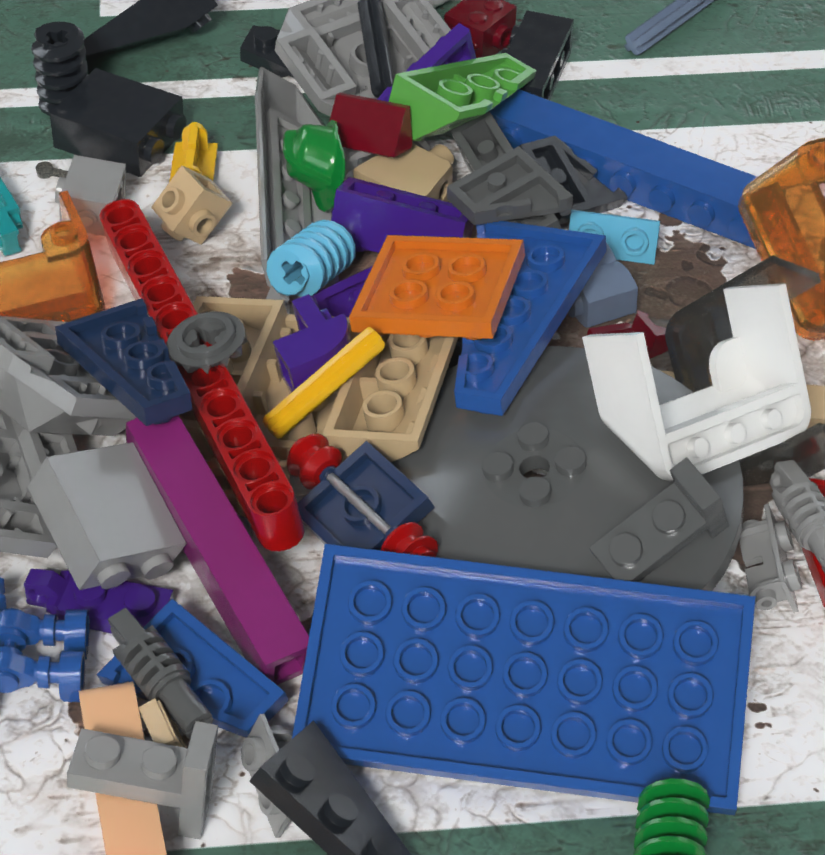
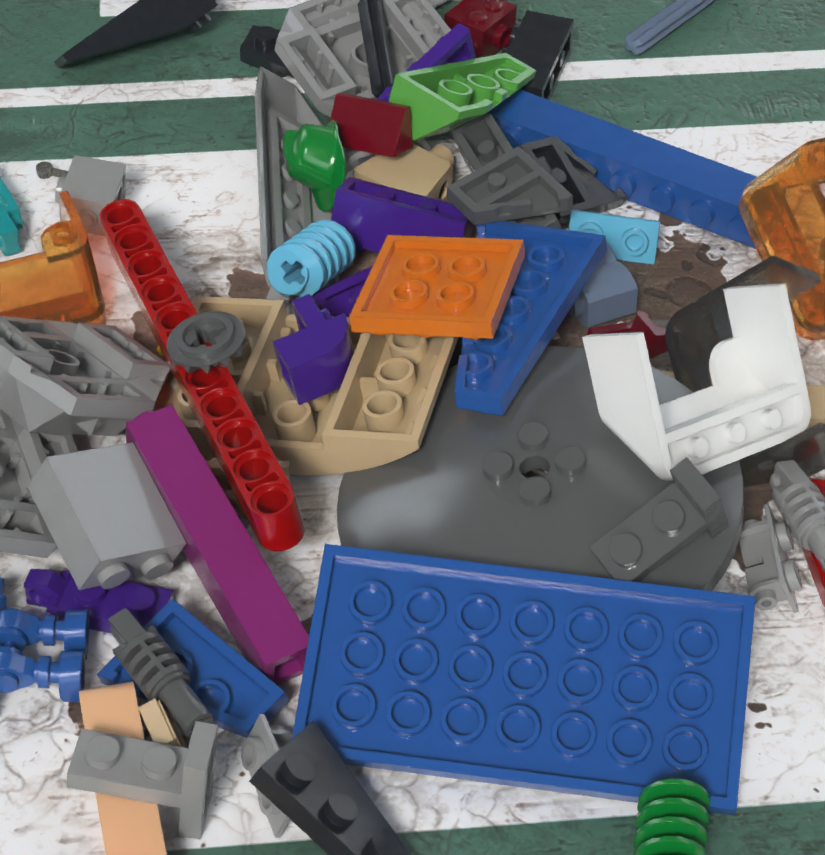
(58, 62): black piece -> none
(118, 121): black brick -> none
(128, 360): dark blue wing -> none
(191, 206): tan brick -> none
(195, 152): yellow hinge -> none
(323, 382): yellow axle -> none
(359, 500): dark blue plate -> none

